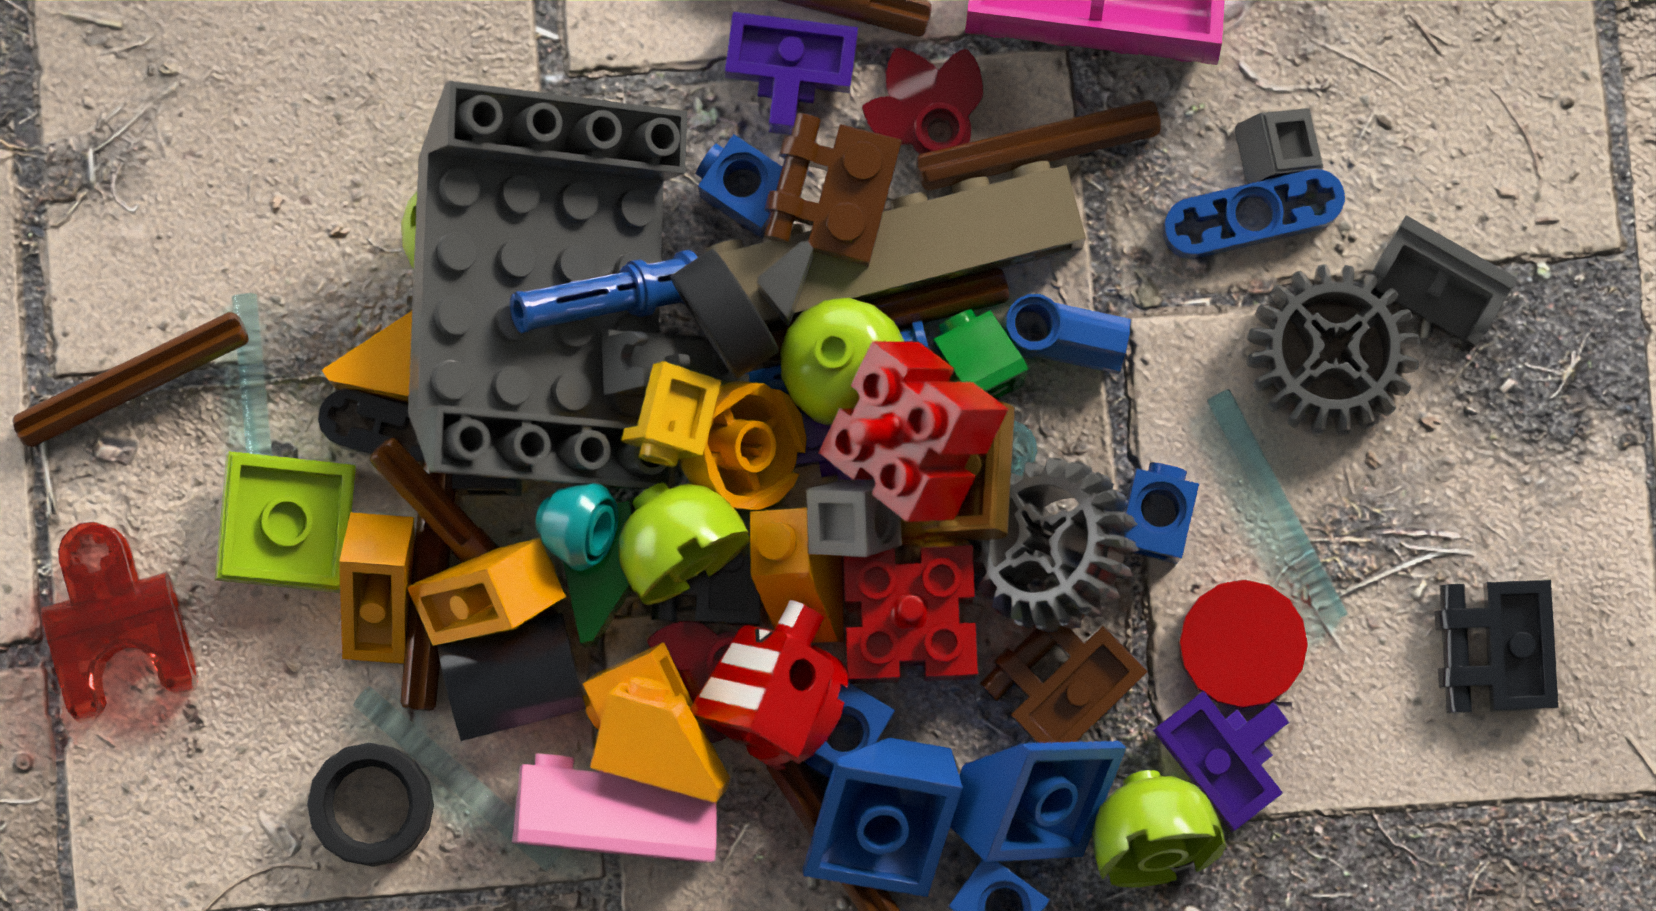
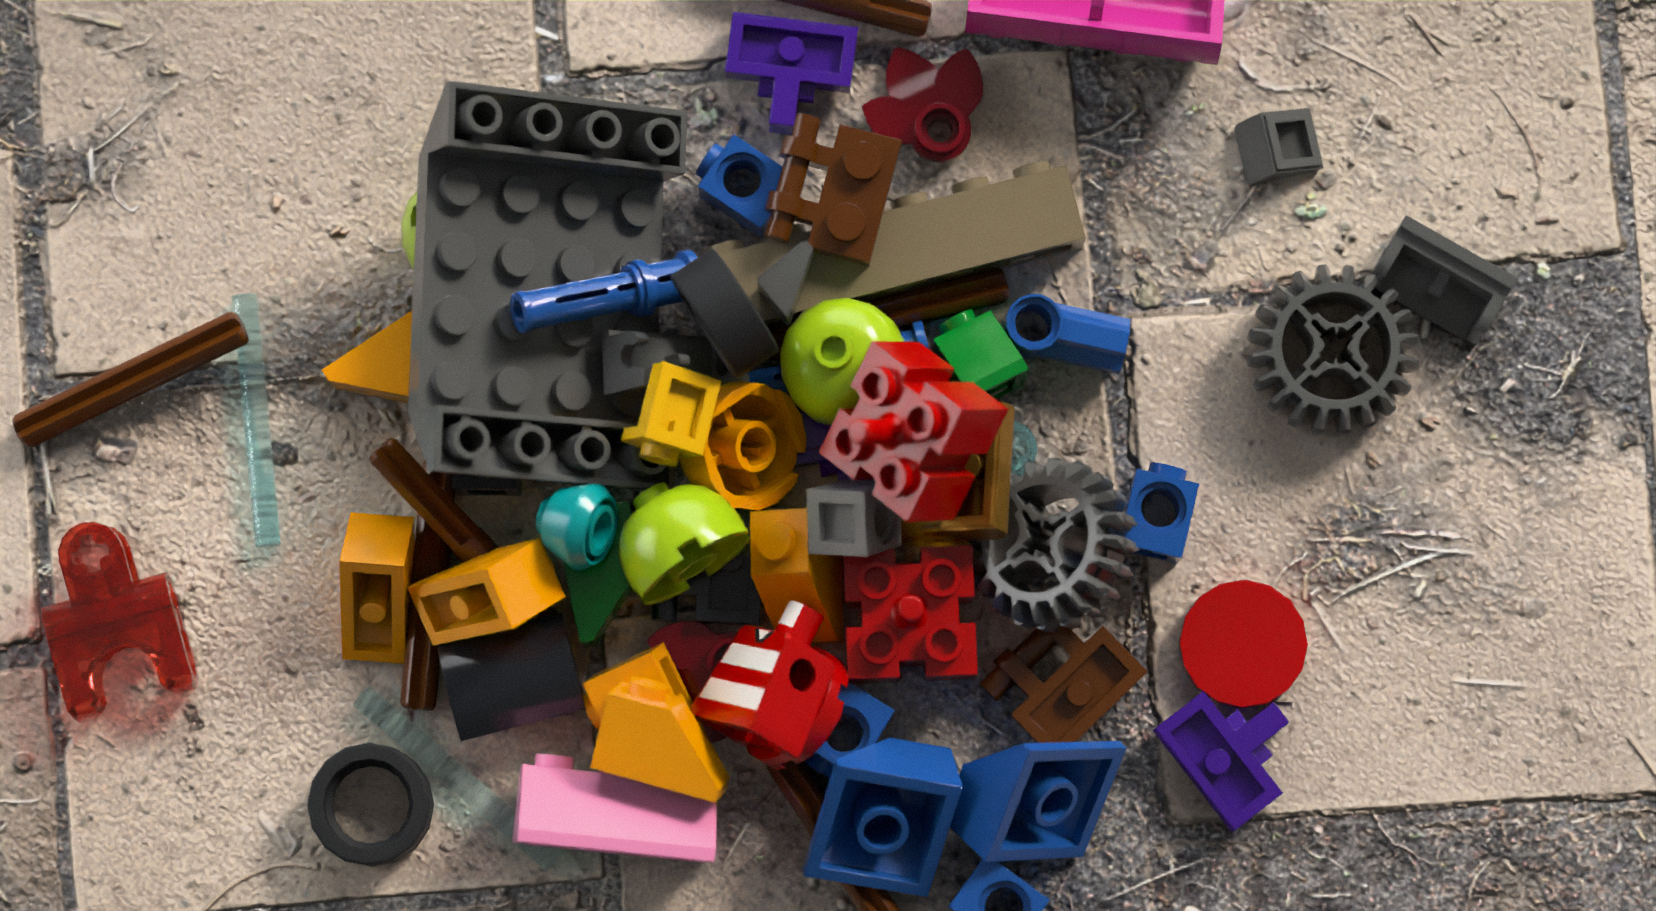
(283, 521): lime tile -> none
(371, 408): black beam -> none
(1038, 143): reddish brown axle -> none
(1155, 827): lime cylinder -> none
(1277, 507): clear light blue bar -> none
(1302, 217): blue beam -> none
(1518, 642): black plate -> none

